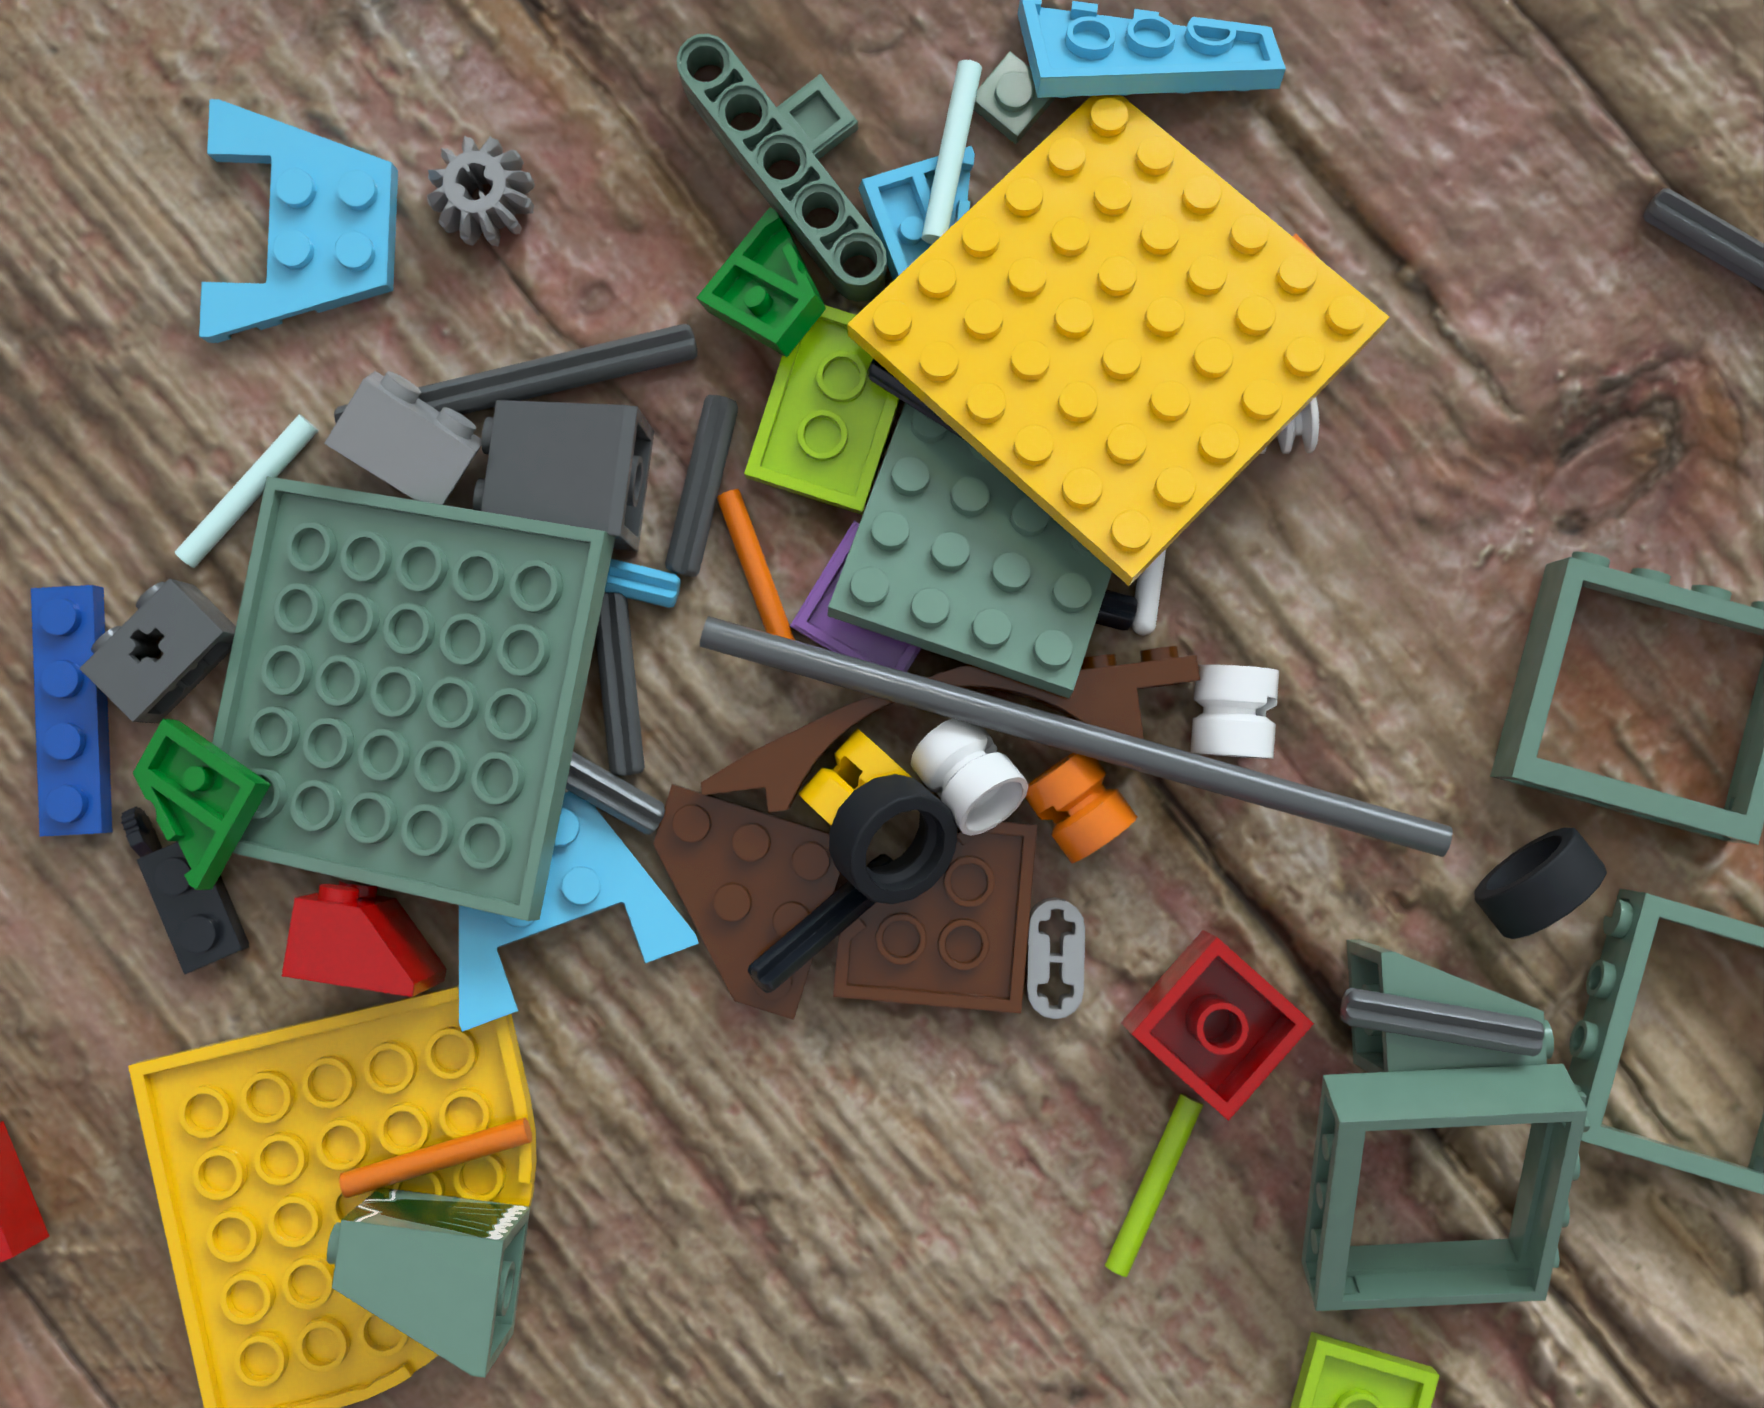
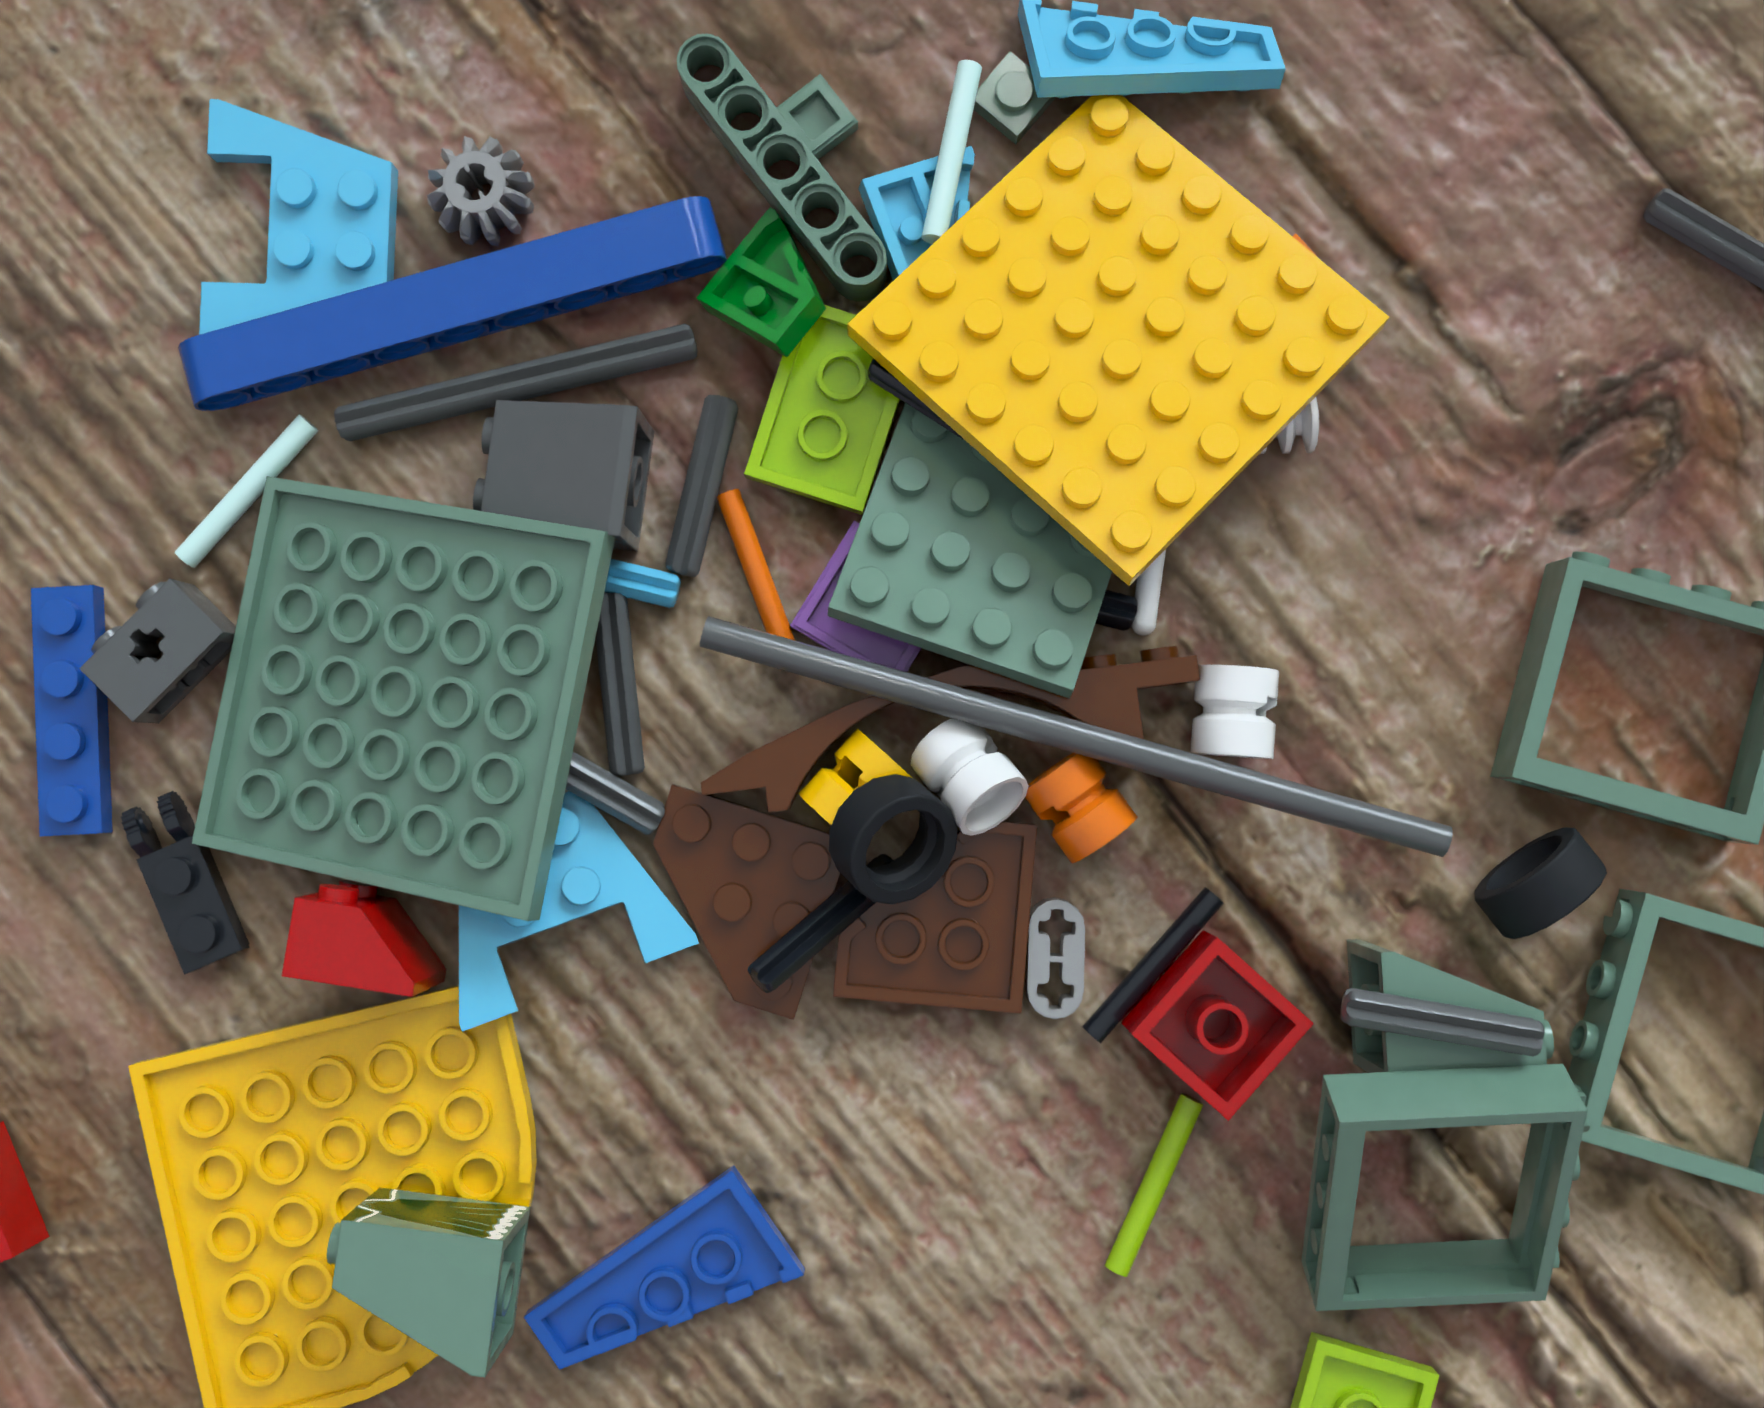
(198, 797): green wing -> none
(405, 438): light grey brick -> none
(435, 1157): orange bar -> none
(452, 304): none -> blue beam
(688, 1260): none -> blue wing
(1152, 965): none -> black bar

